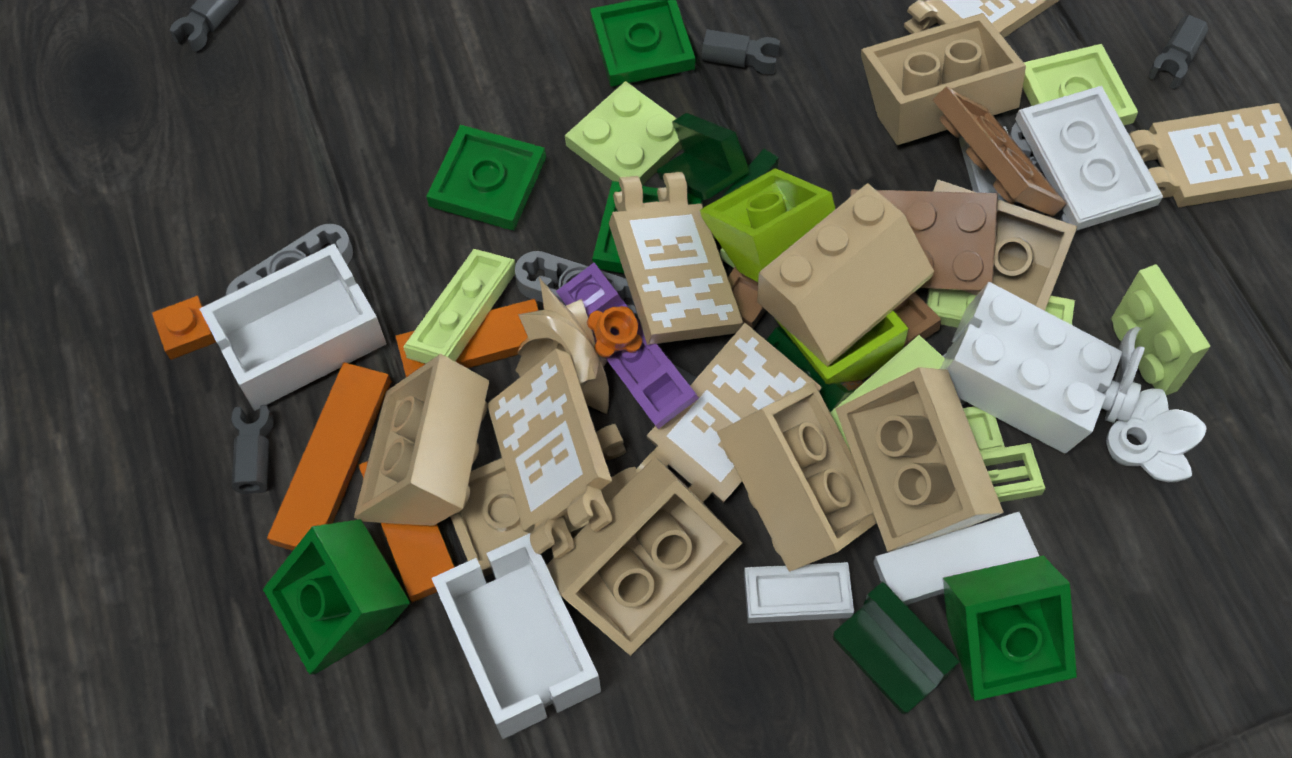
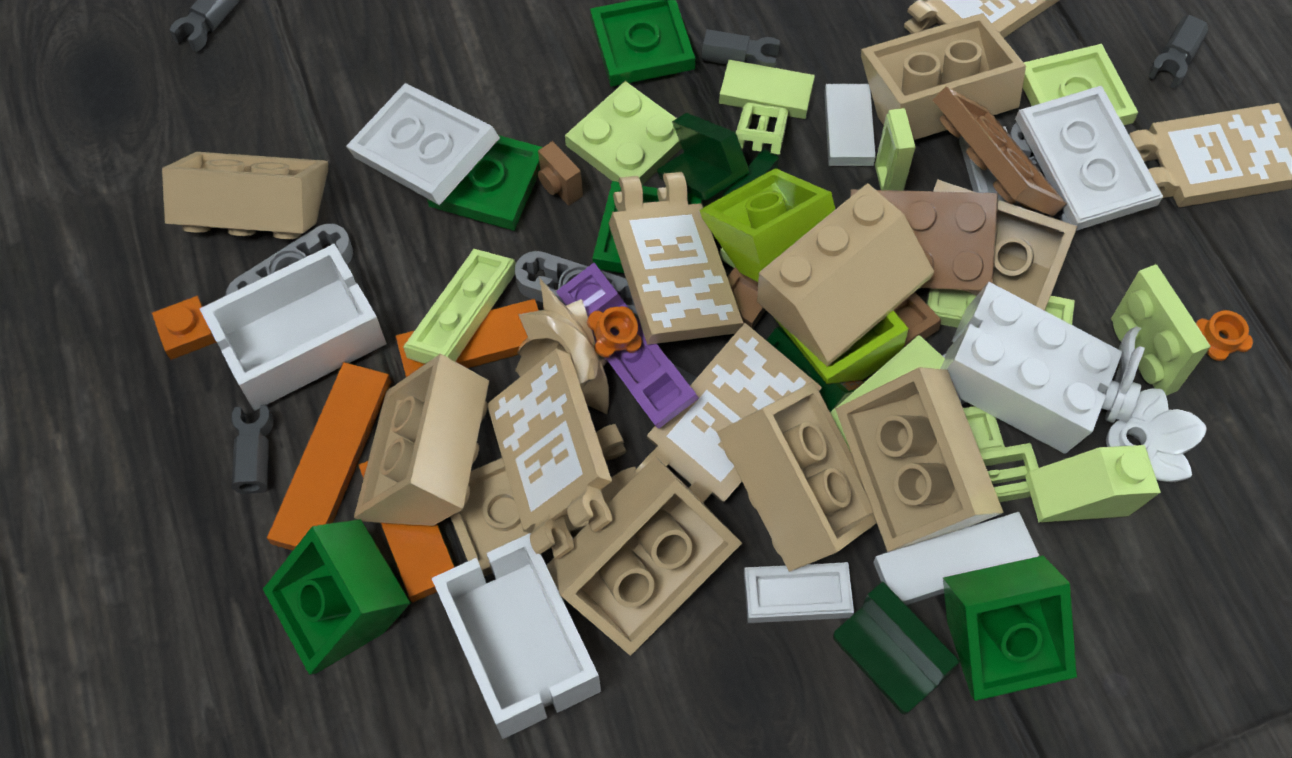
(244, 193): none -> tan slope
(423, 143): none -> white plate
(559, 174): none -> medium nougat plate
(761, 135): none -> yellowish green tile
(766, 86): none -> yellowish green tile
(849, 125): none -> white tile
(895, 151): none -> yellowish green tile
(1093, 484): none -> yellowish green slope
(1233, 327): none -> orange plate

